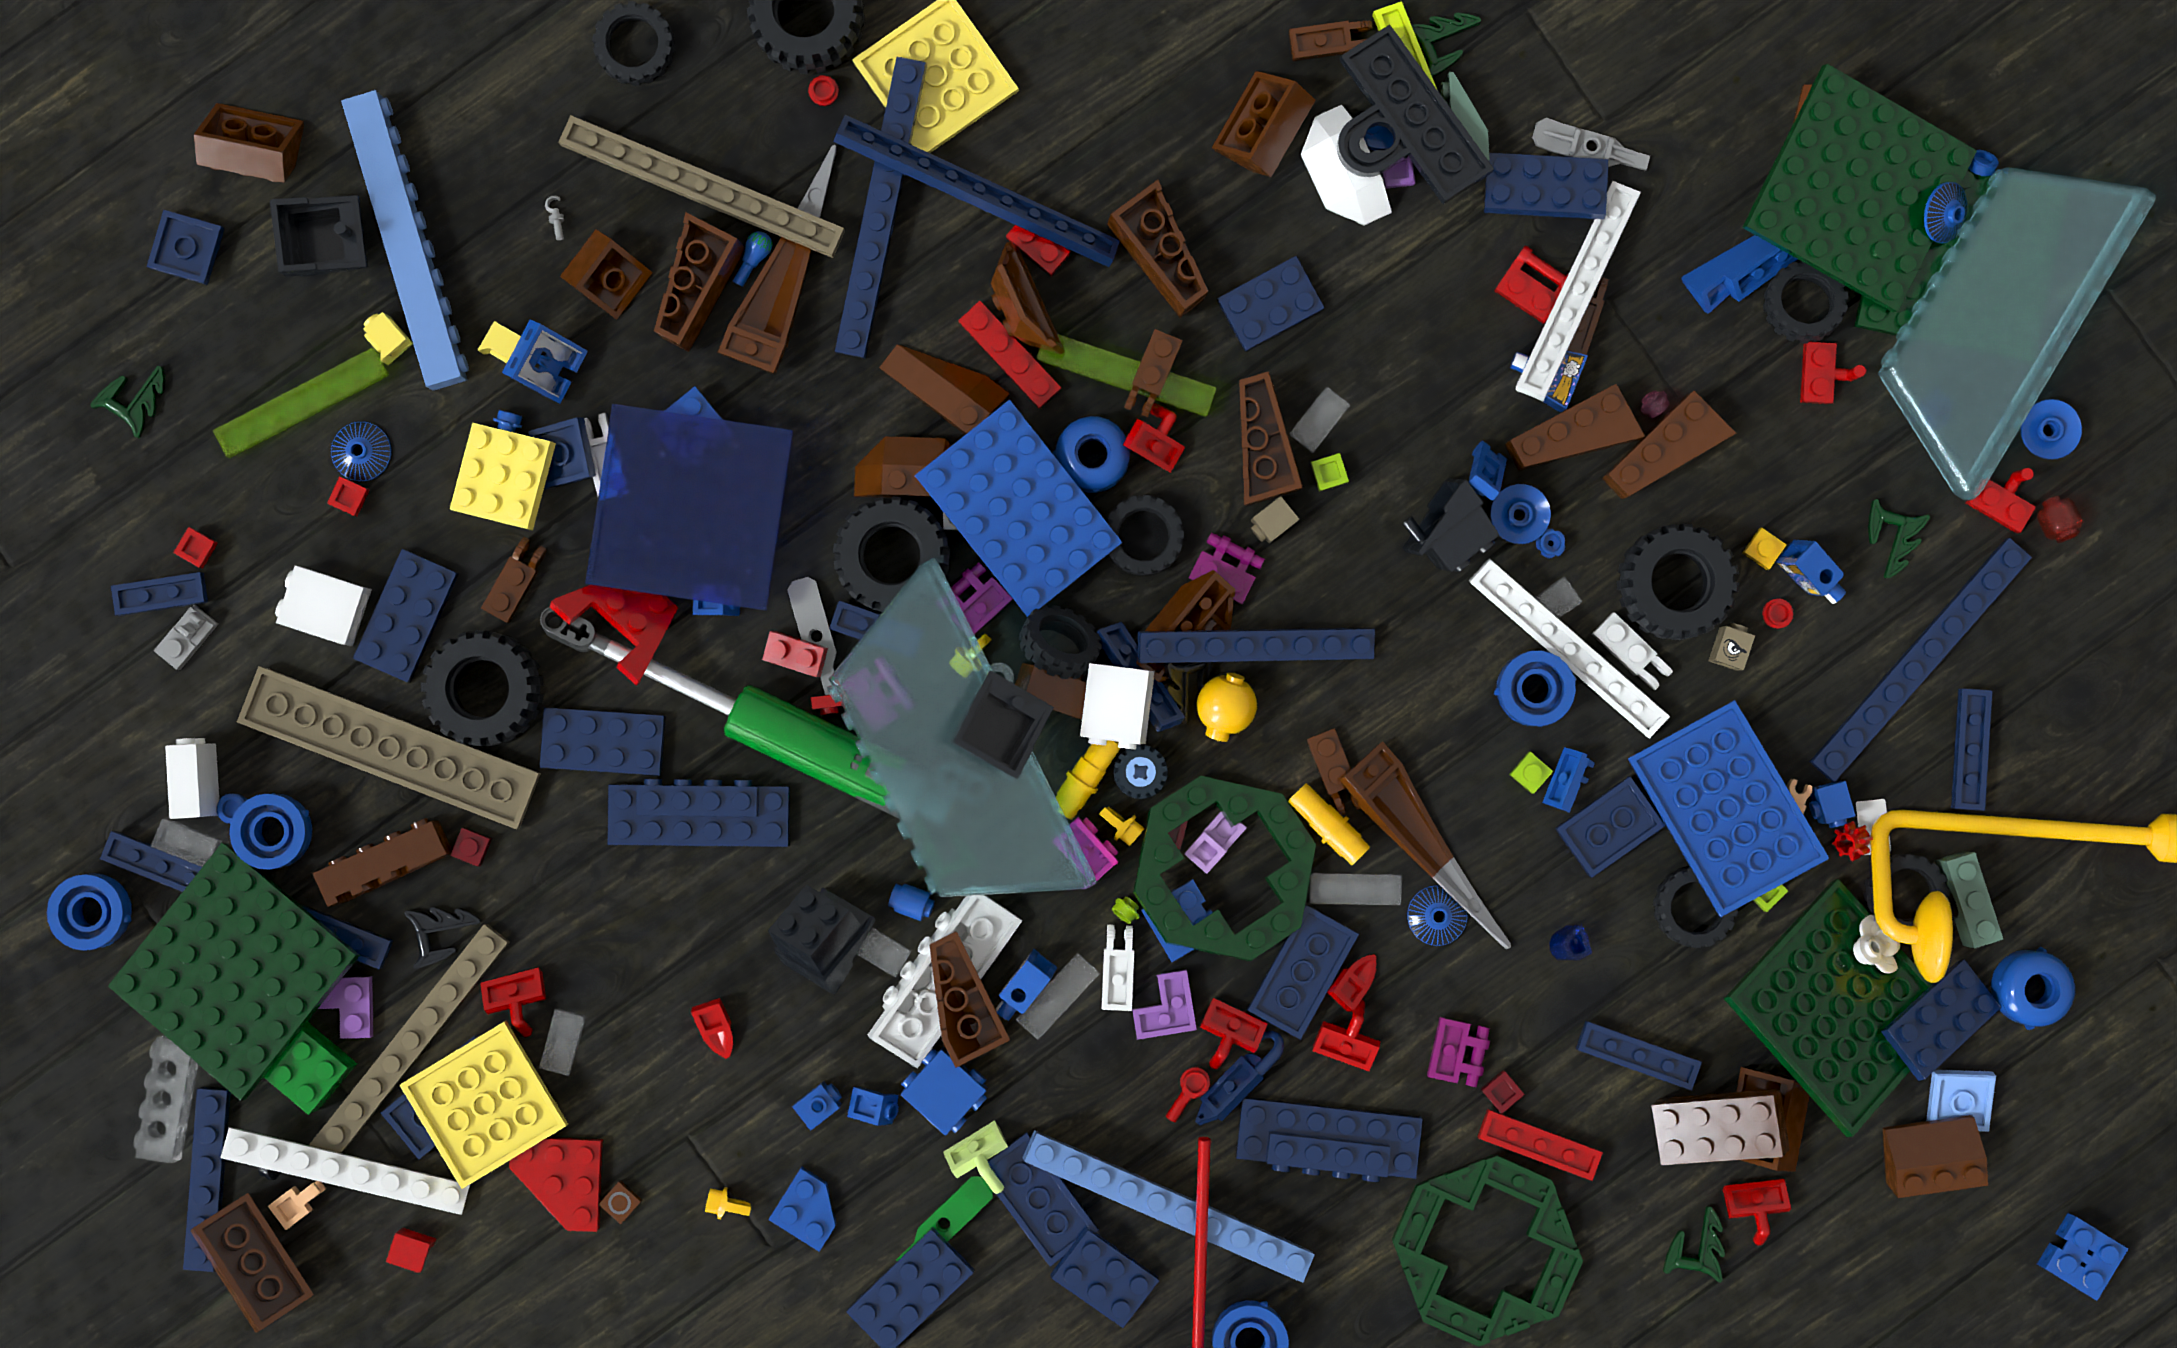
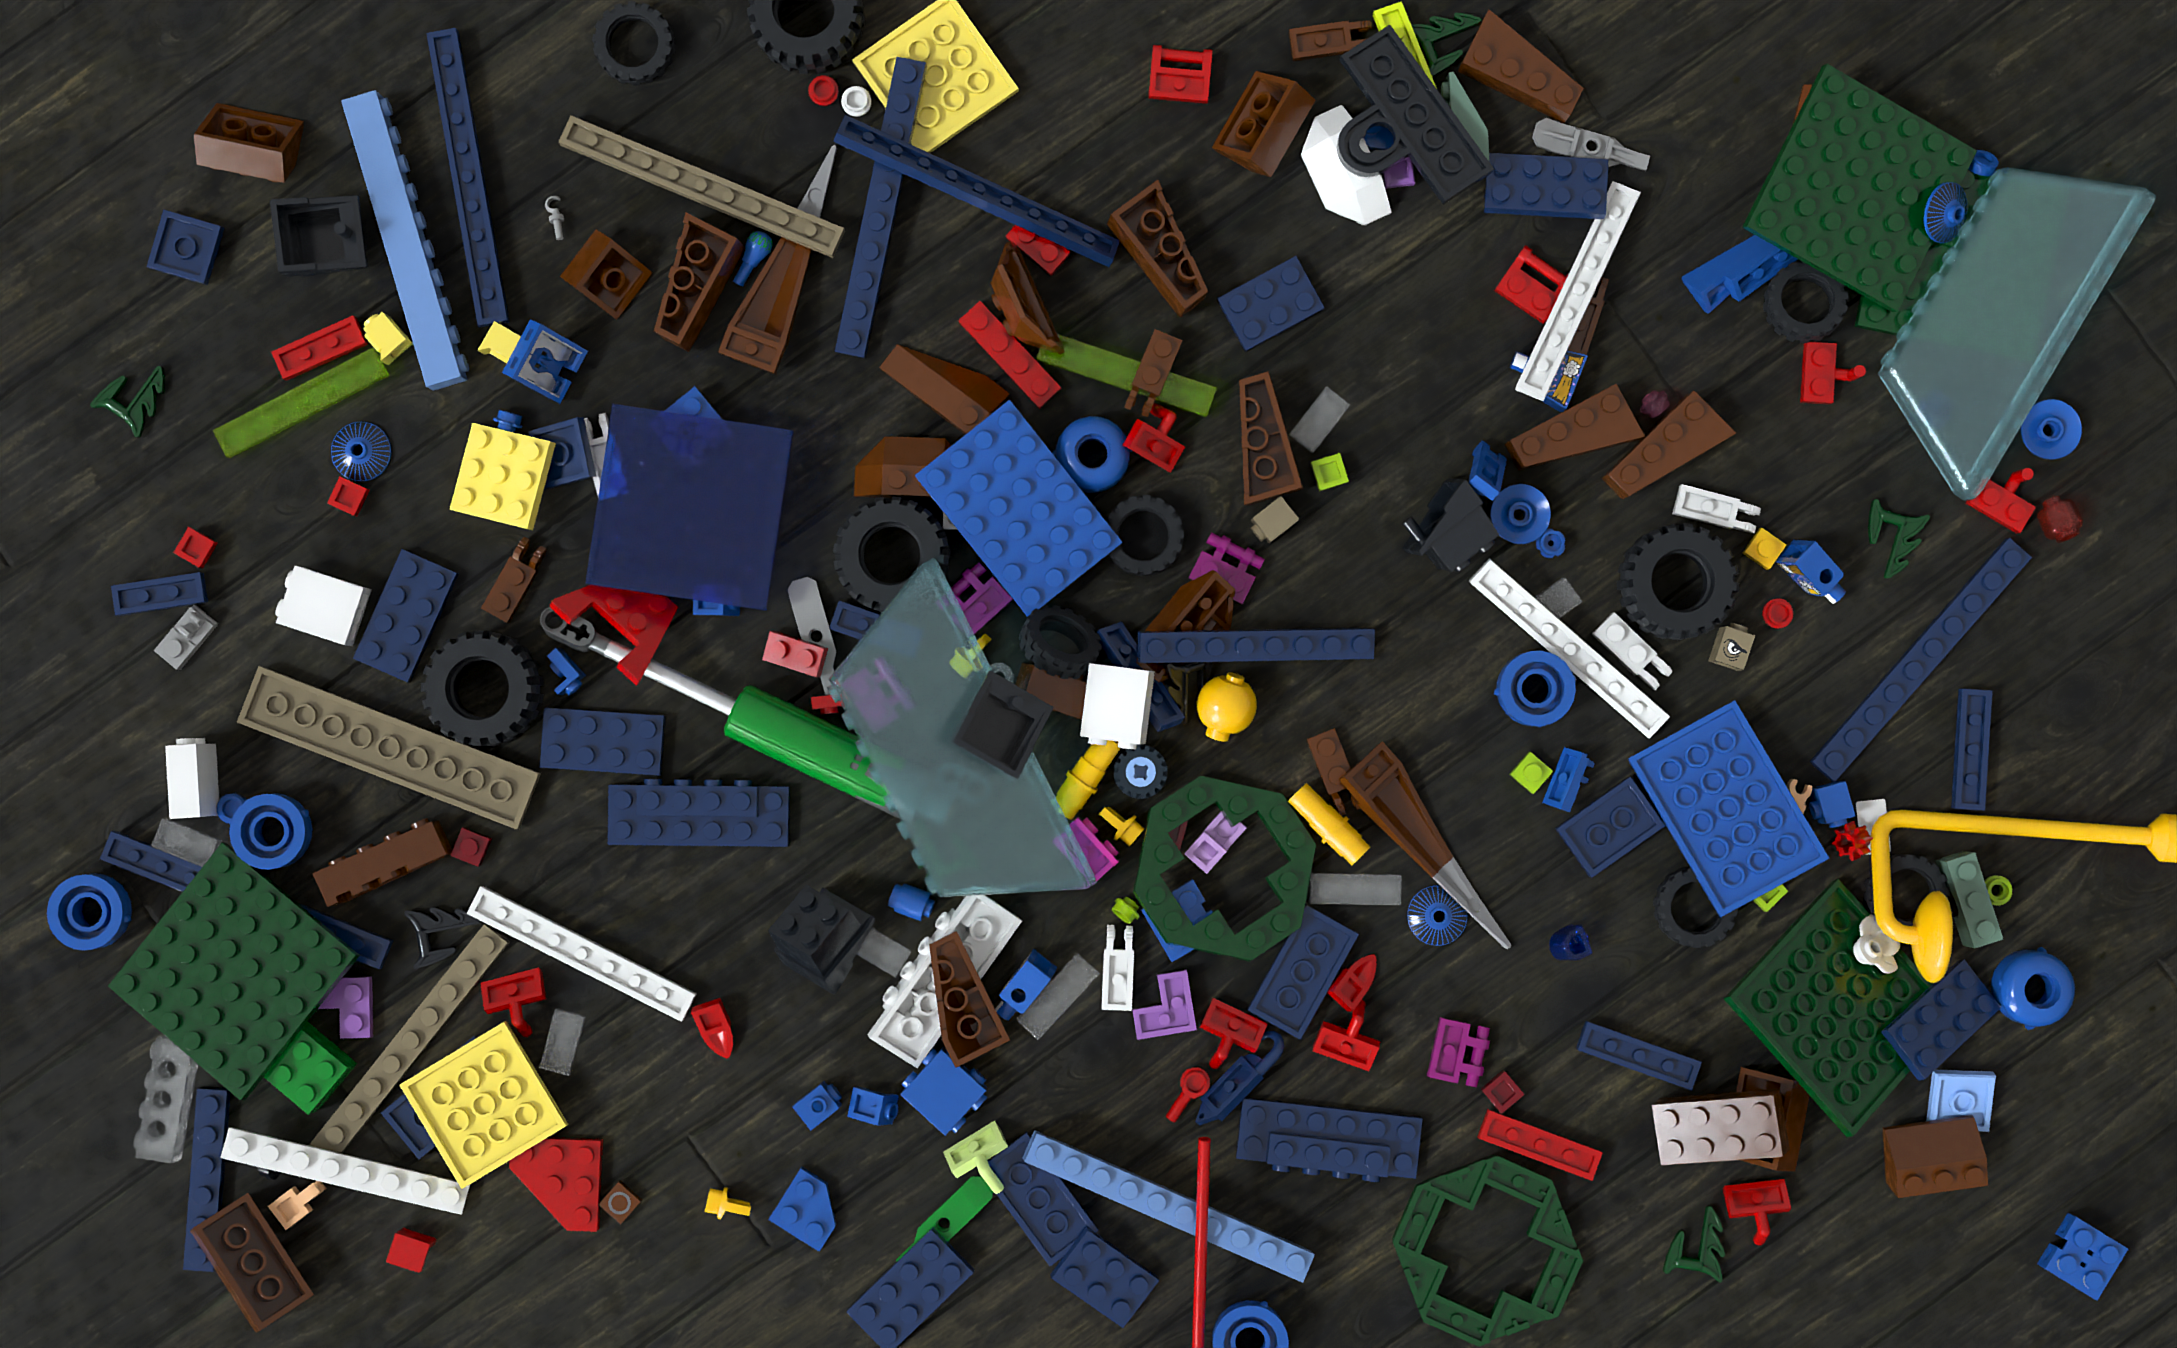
(319, 348): none -> red plate
(468, 177): none -> dark blue plate
(565, 666): none -> blue bracket
(581, 953): none -> white plate
(856, 101): none -> white plate
(1177, 83): none -> red plate
(1519, 70): none -> reddish brown wedge
(1713, 508): none -> white hinge
(2005, 889): none -> lime plate

